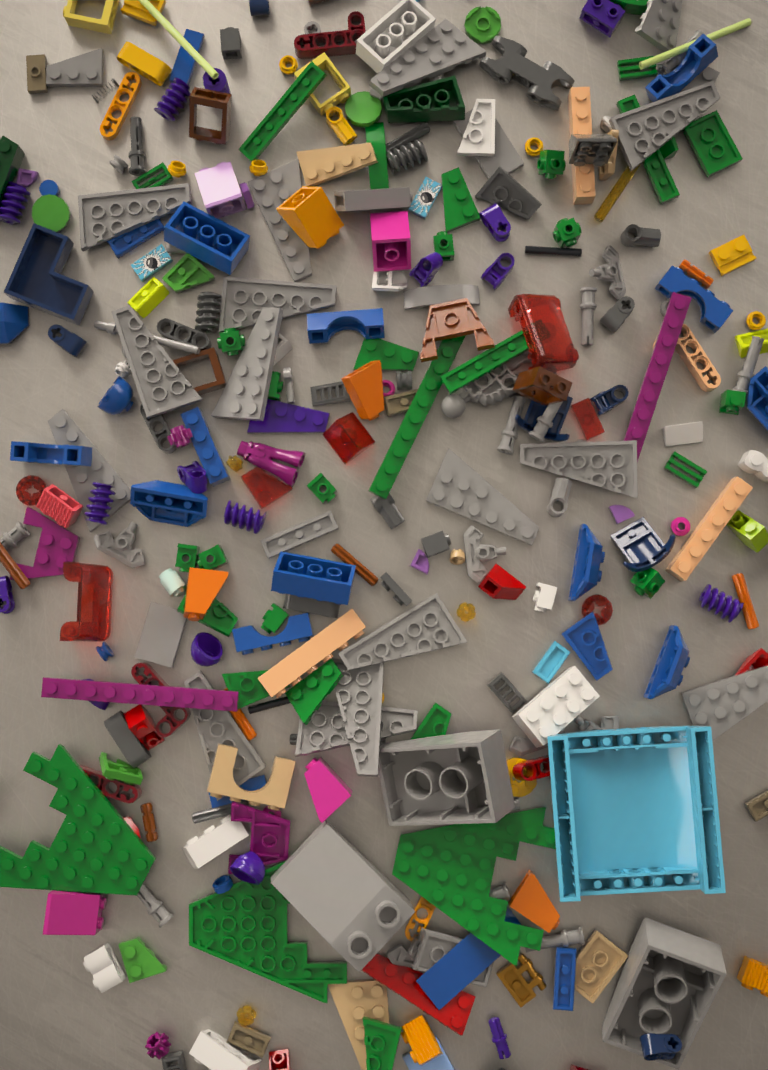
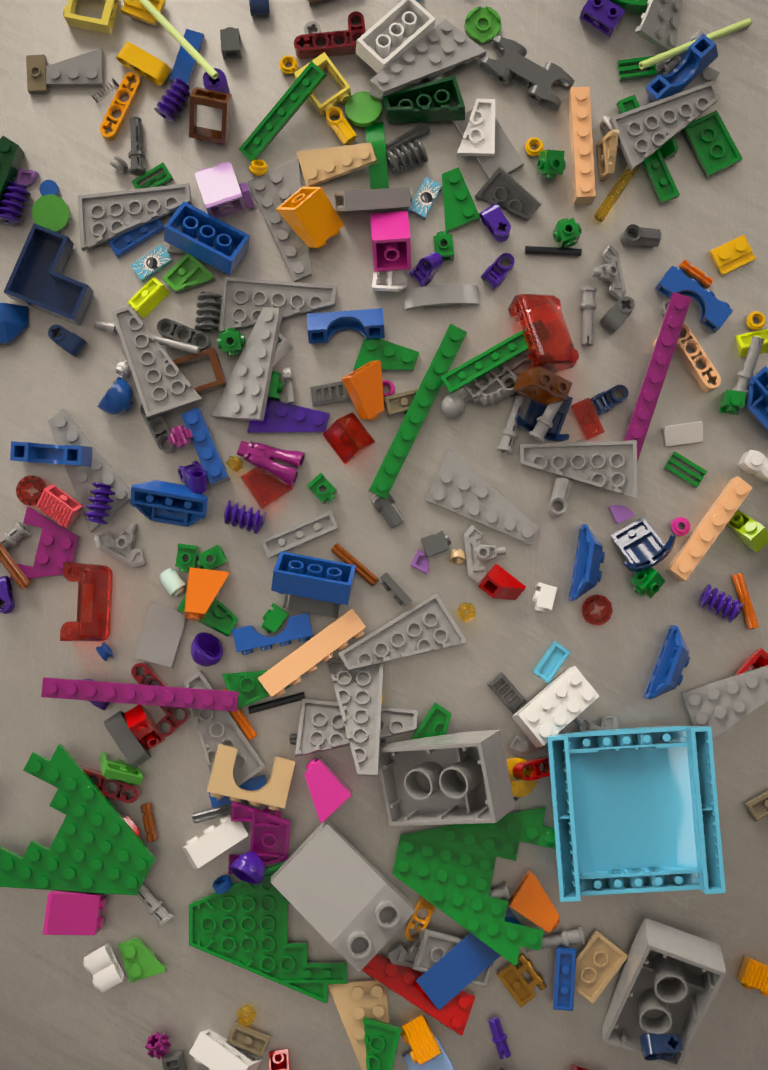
(177, 168): yellow plate -> none
(313, 689): green wing -> none
(404, 380): dark grey wheel -> none
(451, 321): wing -> none
(589, 645): blue wing -> none
(591, 149): dark grey slope -> none

